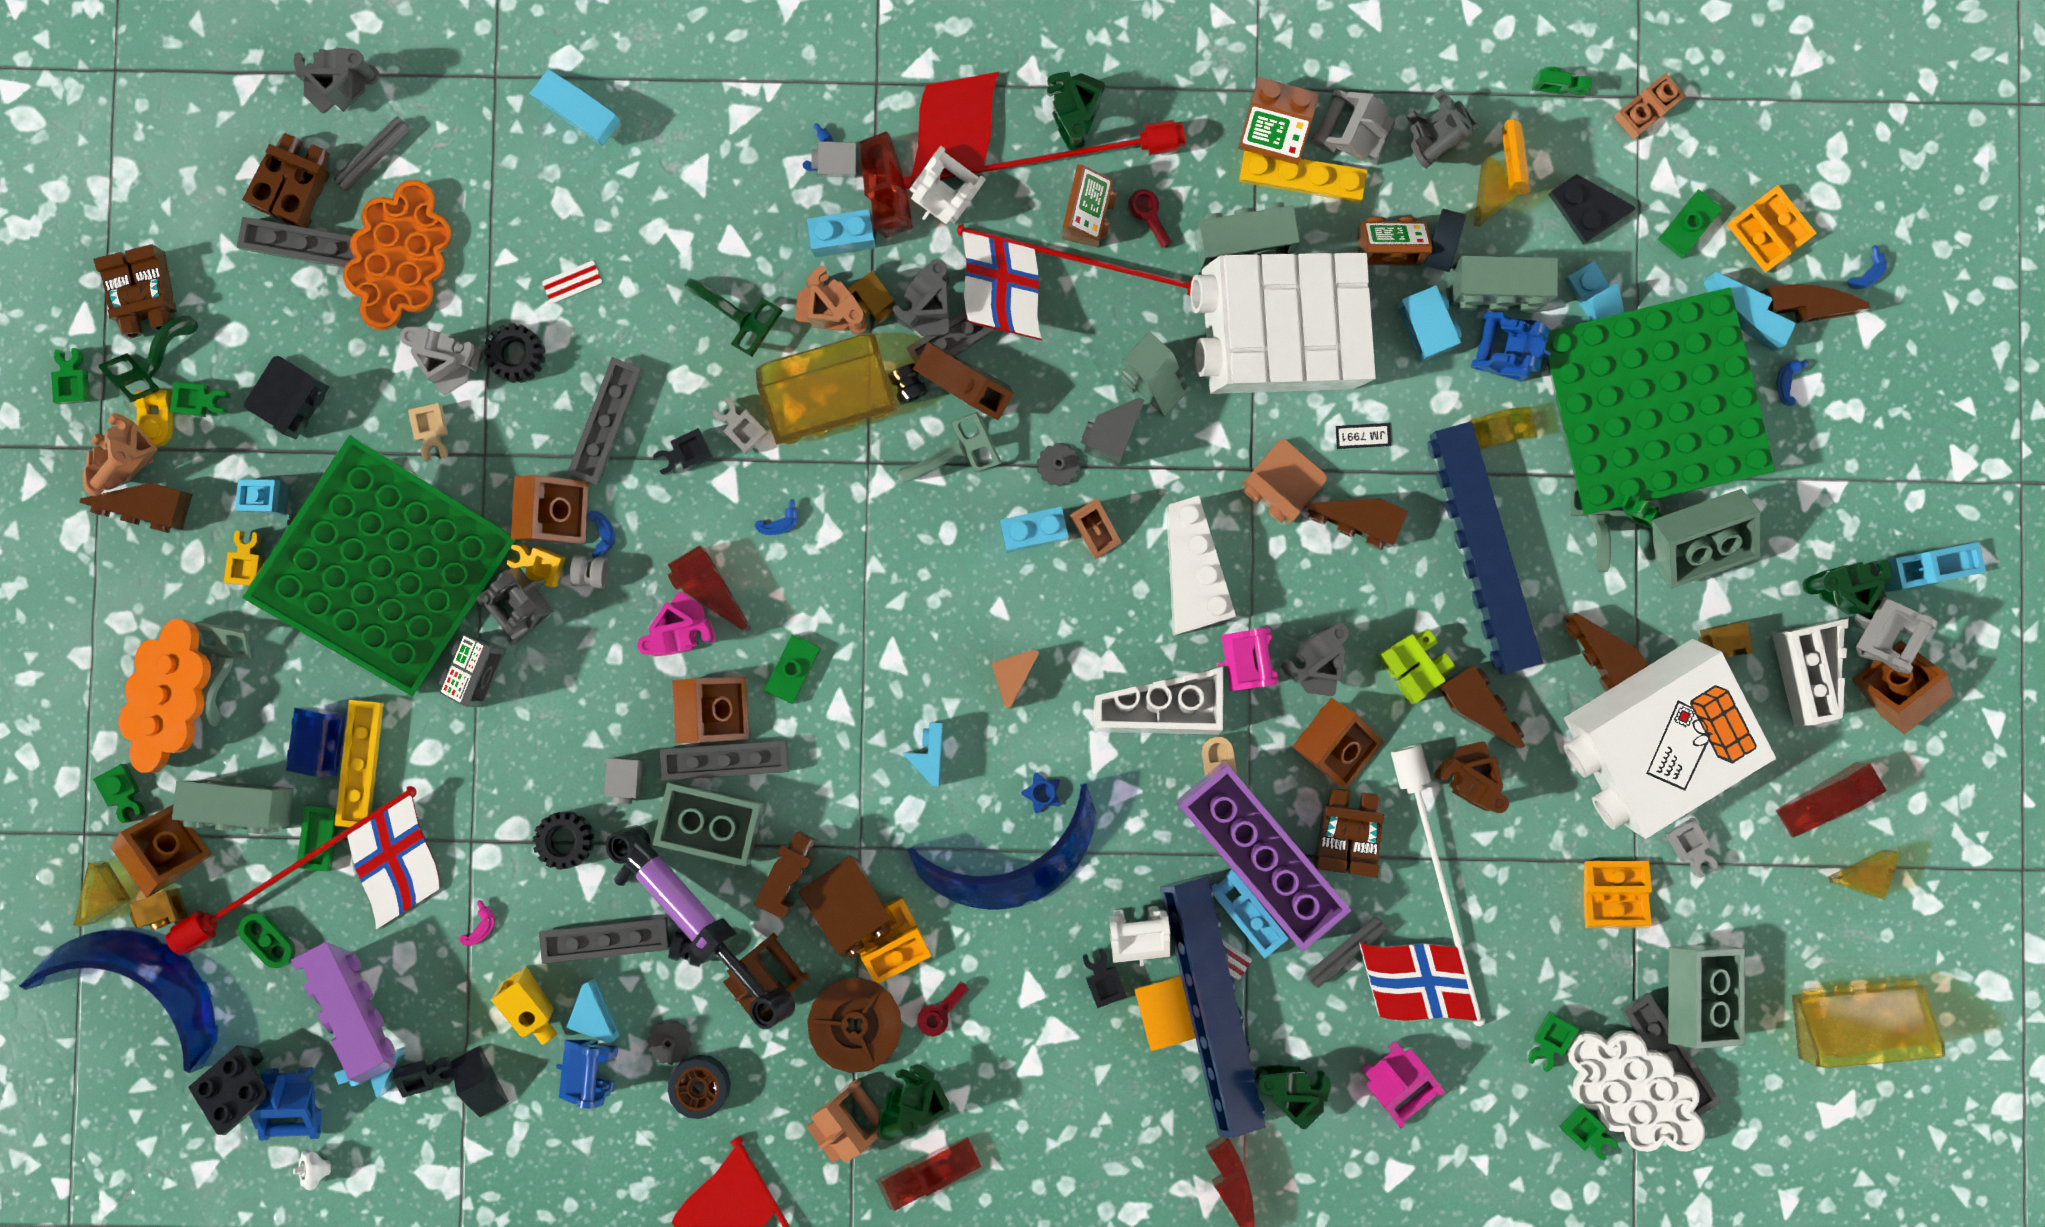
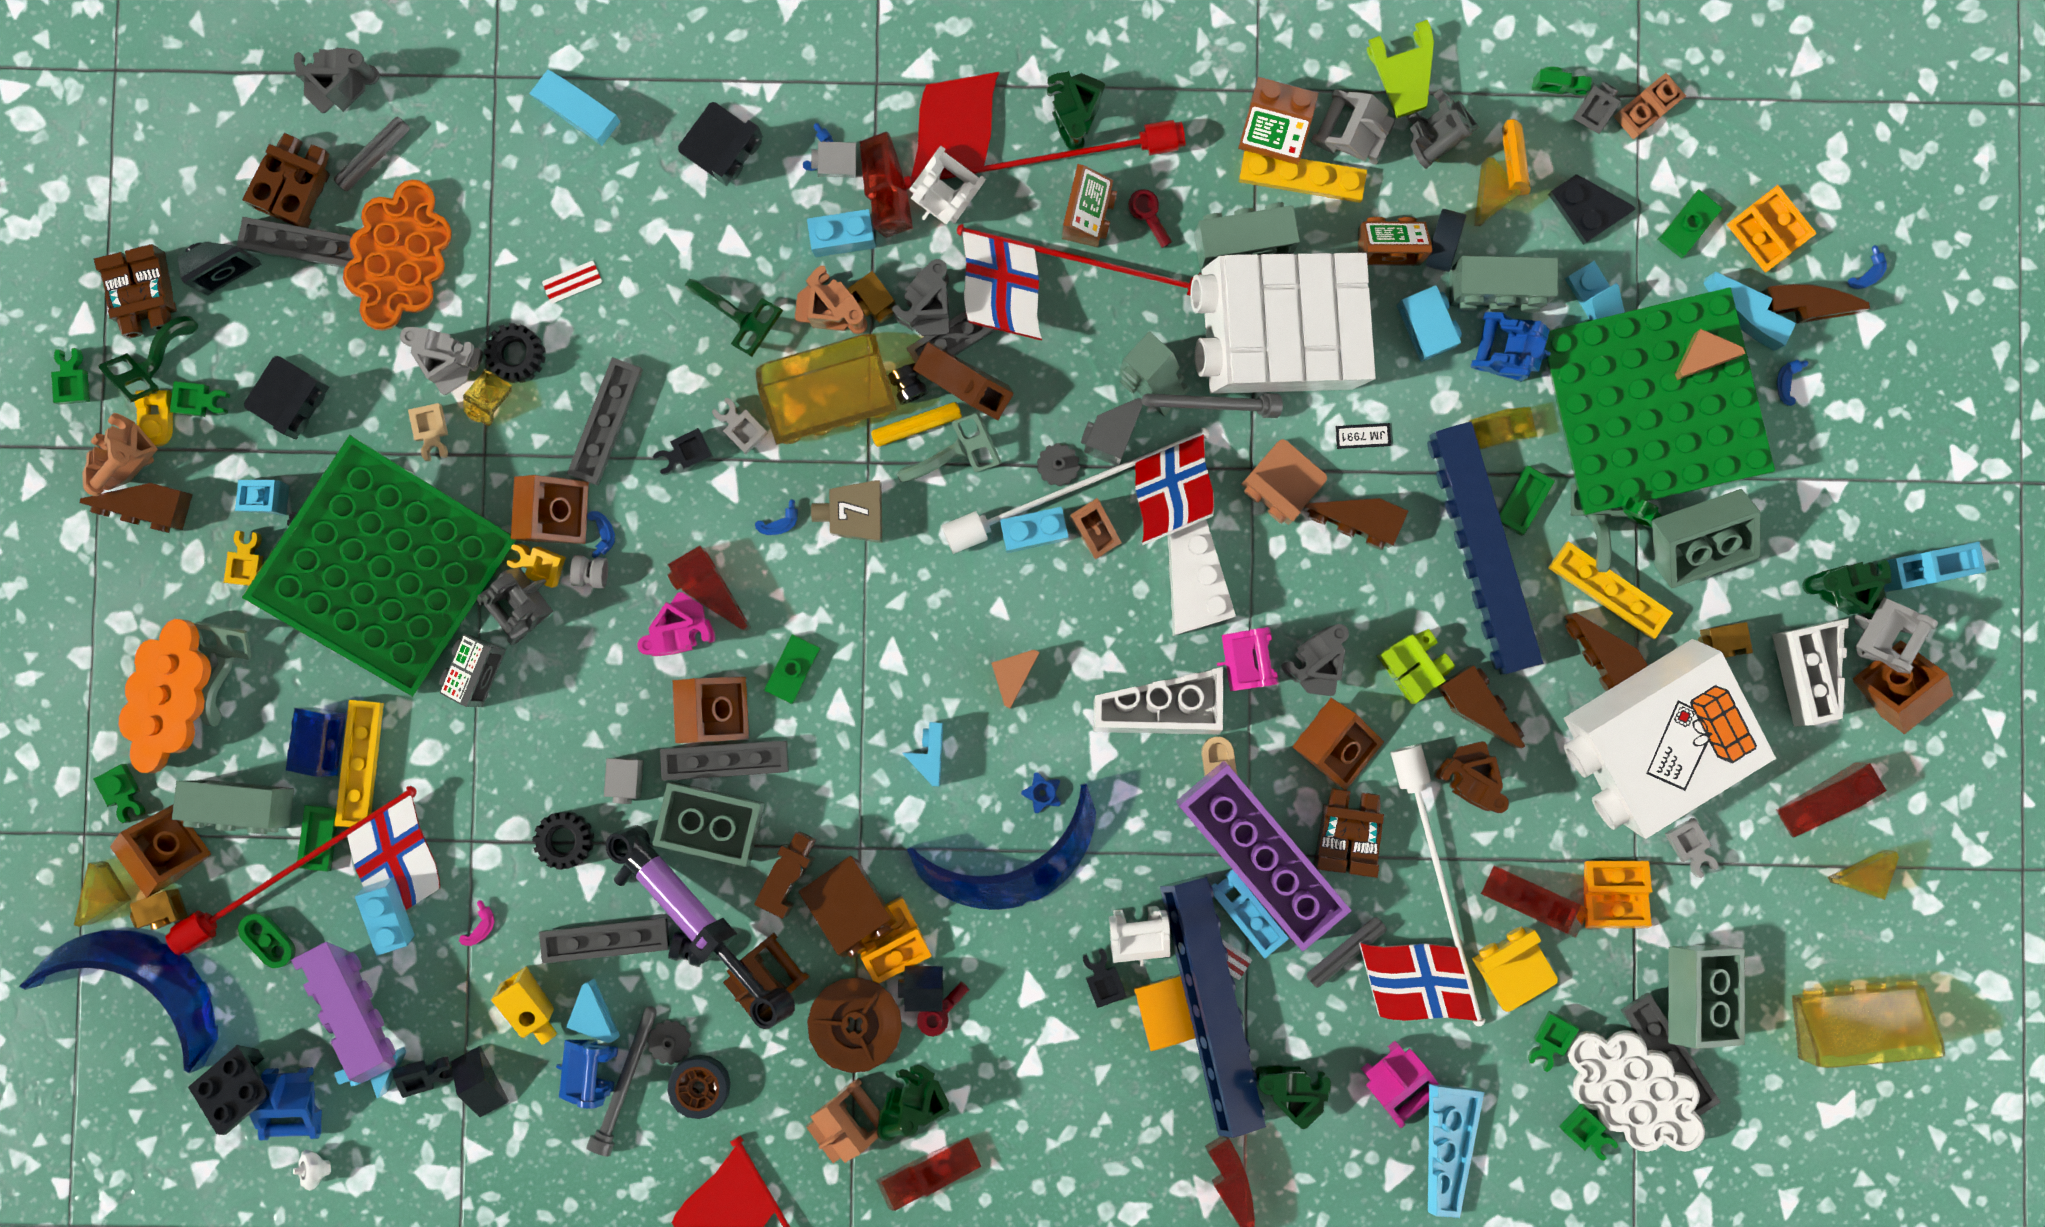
(214, 265): none -> black slope
(384, 916): none -> medium azure brick
(485, 397): none -> clear yellow bracket
(602, 1141): none -> dark grey piece
(720, 143): none -> black bracket
(853, 511): none -> dark tan torso
(916, 424): none -> yellow axle
(922, 989): none -> black brick
(1169, 486): none -> flag
(1267, 405): none -> dark grey piece
(1405, 74): none -> lime flag
(1452, 1135): none -> medium azure wing
(1515, 968): none -> yellow bracket
(1525, 500): none -> green tile
(1535, 901): none -> clear red slope
(1597, 106): none -> dark grey bracket
(1610, 590): none -> yellow plate
(1706, 352): none -> nougat slope

